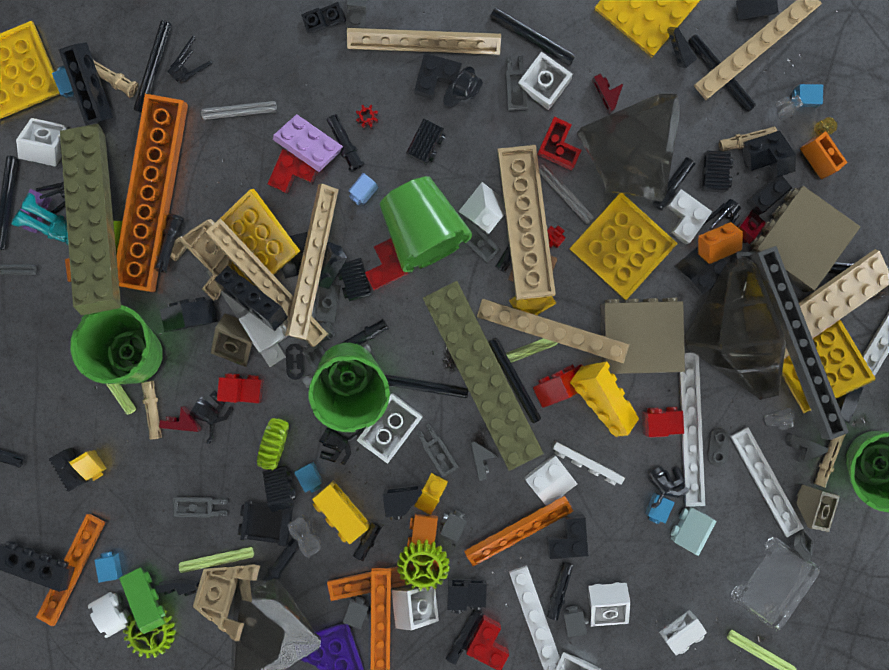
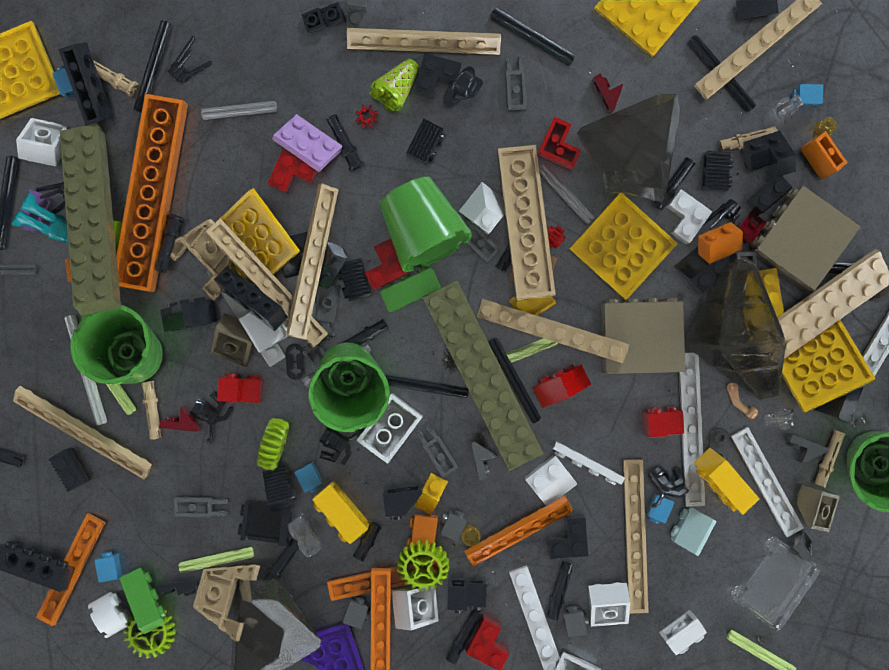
(82, 432): none -> tan plate
(89, 465): yellow slope -> none
(90, 385): none -> white axle
(362, 189): light blue brick -> none
(395, 85): none -> lime cone
(410, 289): none -> bright green brick
(472, 538): none -> clear yellow wheel
(545, 80): white slope -> none
(605, 398): yellow wedge -> none
(635, 535): none -> tan plate
(683, 52): black slope -> none
(725, 481): none -> yellow brick
(733, 392): none -> light nougat piece
(800, 345): dark grey brick -> none

